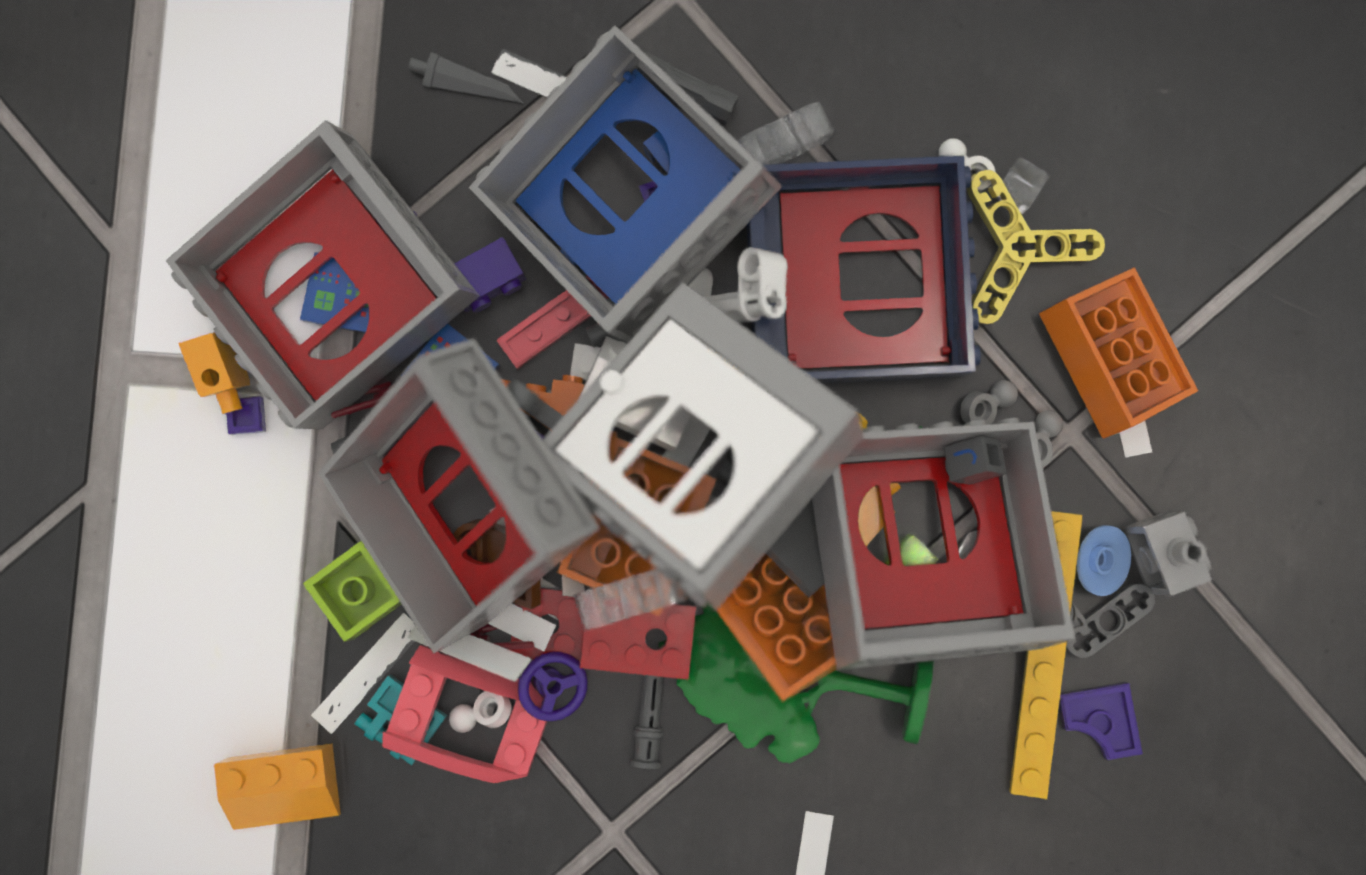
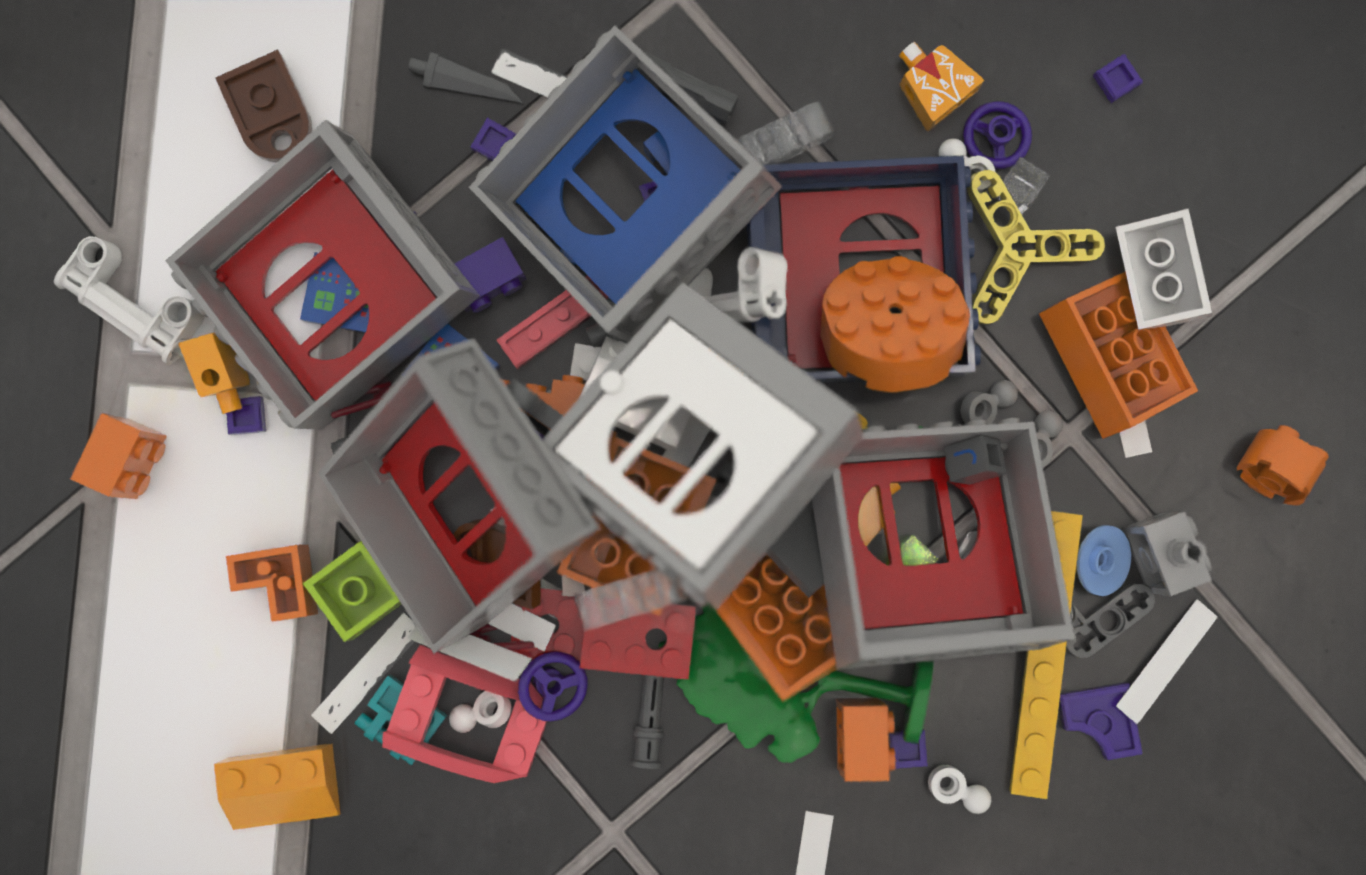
(88, 282): none -> white piece
(119, 457): none -> orange brick
(265, 105): none -> reddish brown plate
(282, 573): none -> orange brick
(491, 139): none -> dark purple tile
(863, 739): none -> orange brick
(894, 324): none -> orange piece
(908, 754): none -> dark purple tile
(936, 83): none -> light orange torso
(975, 797): none -> white plate
(1003, 123): none -> dark purple piece
(1117, 78): none -> dark purple tile
(1164, 270): none -> white slope
(1166, 661): none -> white sticker
(1282, 465): none -> orange brick

